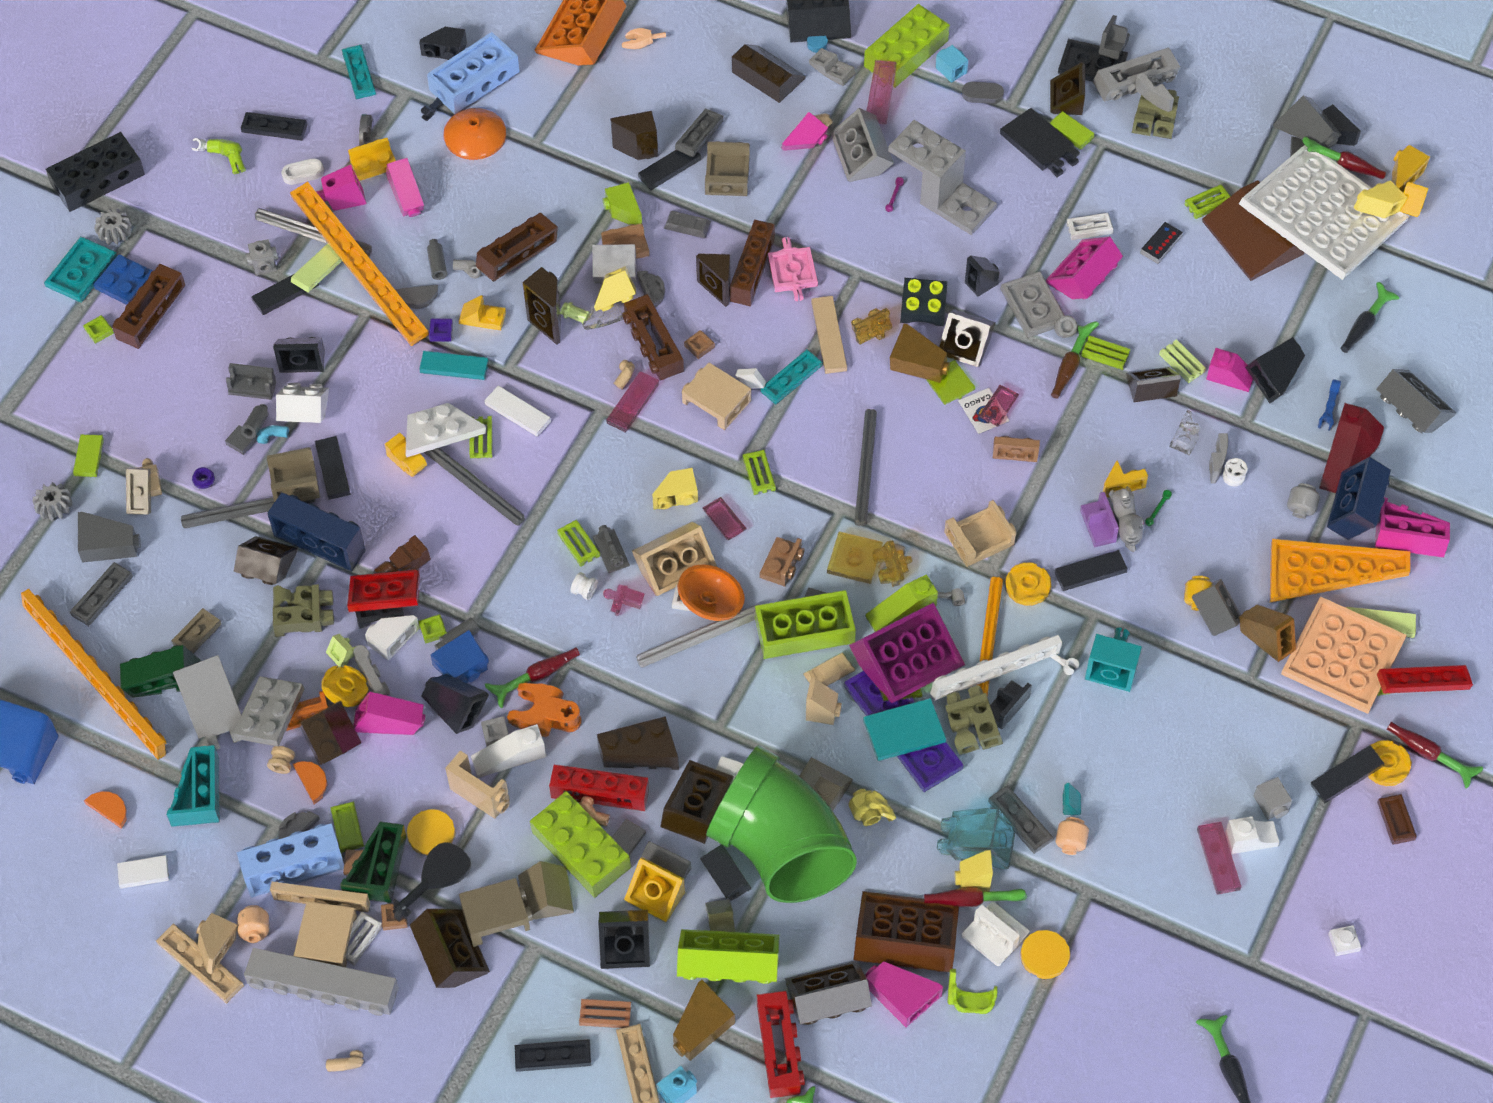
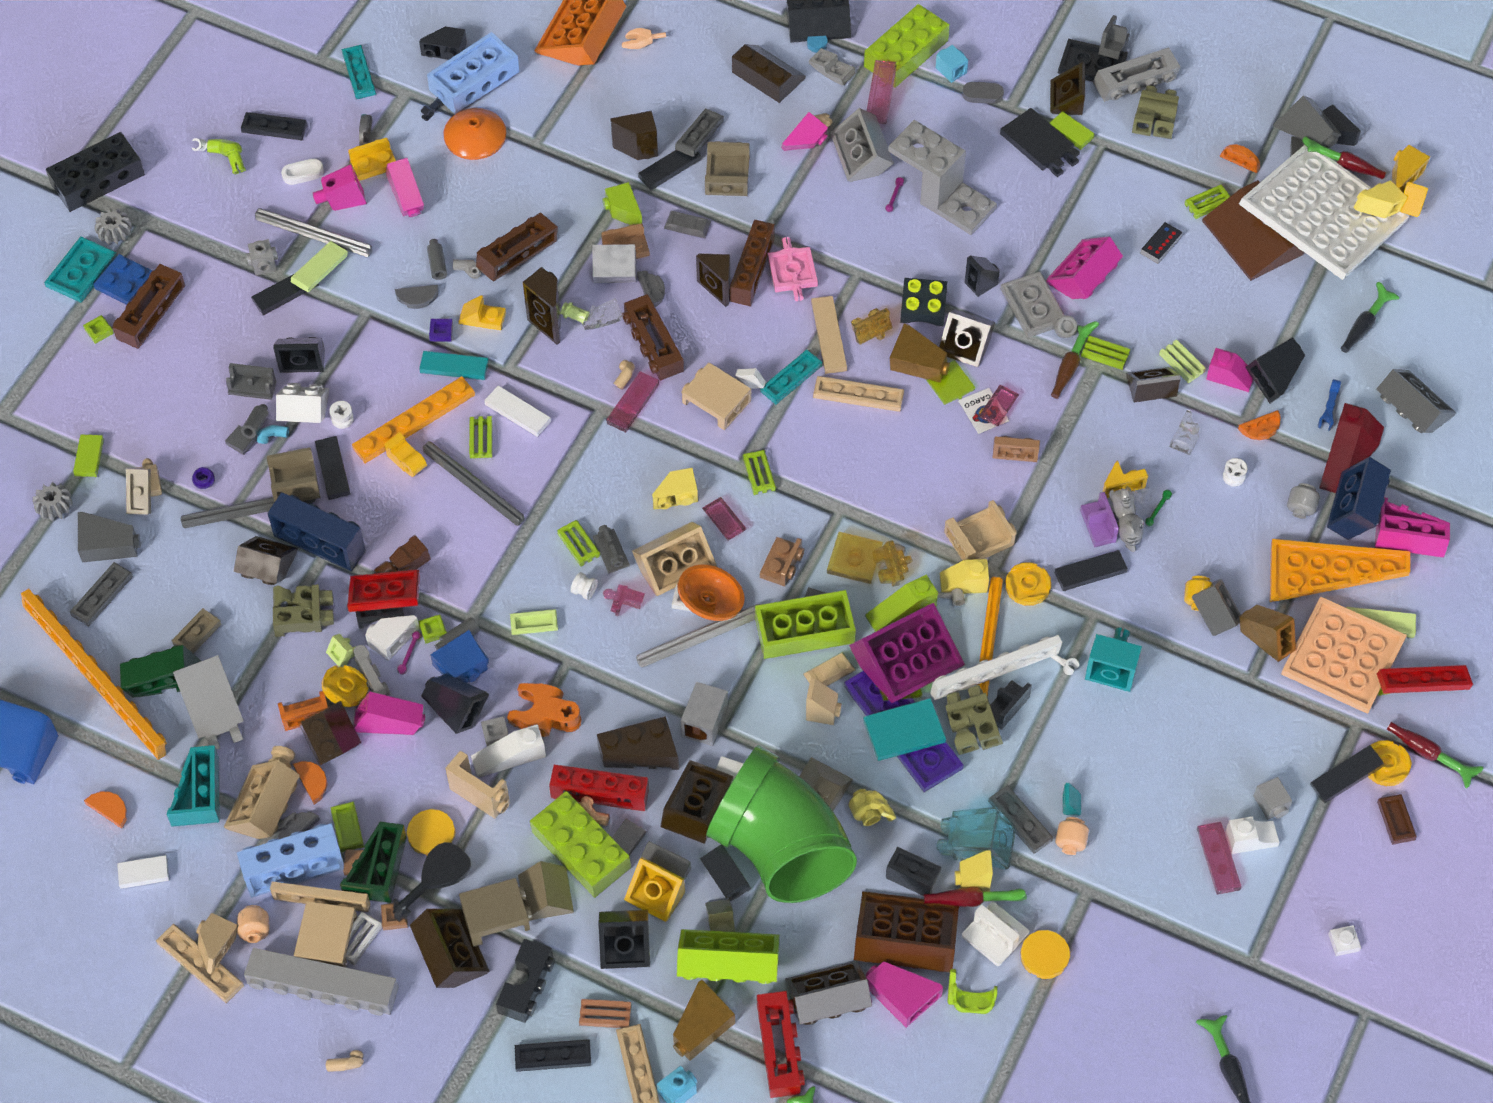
(262, 800): none -> tan slope
(268, 711): light grey plate -> none
(341, 414): none -> white wheel
(359, 264): light orange plate -> none
(402, 667): none -> magenta hinge
(414, 418): none -> light orange plate
(439, 428): white wing -> none
(519, 1000): none -> black arch
(533, 622): none -> yellowish green tile
(534, 673): dark red piece -> none
(615, 287): light yellow slope -> none
(699, 344): medium nougat tile -> none
(704, 713): none -> flat silver piece
(858, 393): none -> tan tile
(865, 467): dark grey axle -> none
(912, 871): none -> black panel
(967, 575): none -> light yellow slope
(1090, 228): white tile -> none
(1156, 95): light grey slope -> none
(1217, 458): light grey slope -> none
(1241, 156): none -> orange tile
(1261, 427): none -> orange tile

